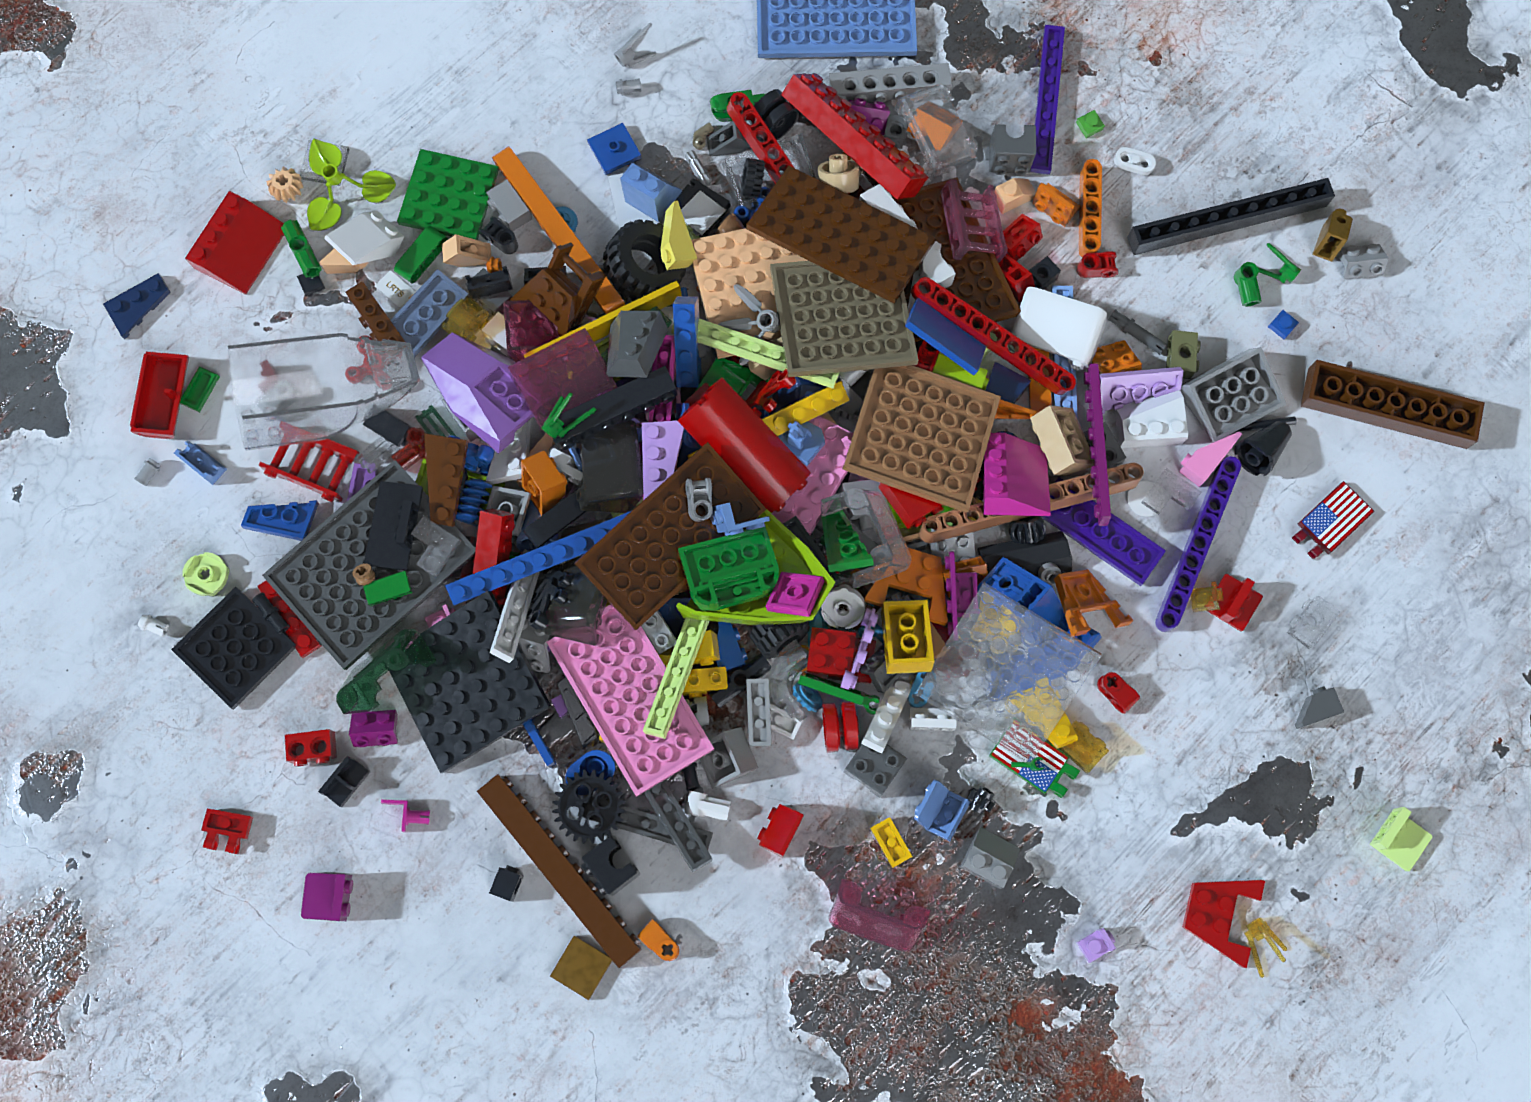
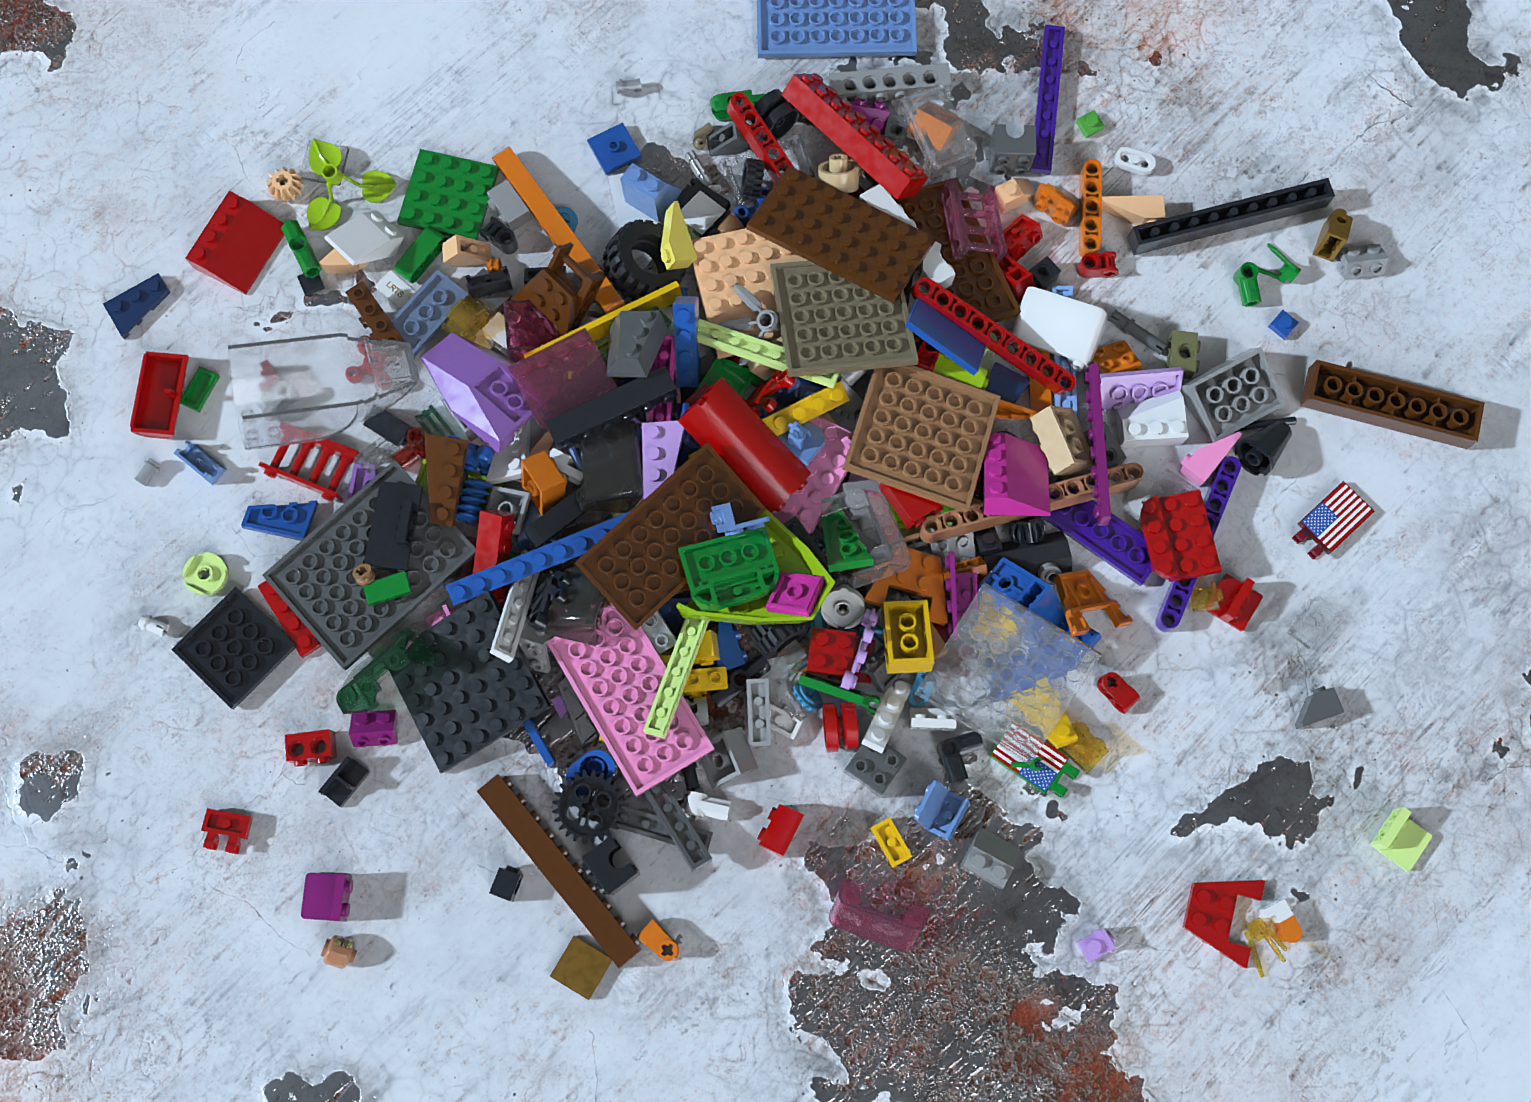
(271, 613): black pin -> none
(338, 951): none -> nougat head
(409, 816): dark pink bracket -> none
(440, 545): clear plate -> none
(553, 424): green plant -> none
(626, 54): light grey plant -> none
(699, 497): light grey piece -> none
(962, 745): none -> black piece
(981, 800): black gear -> none
(987, 541): none -> black bracket
(1135, 209): none -> light nougat slope
(1179, 536): none -> red plate
(1284, 920): none -> leg

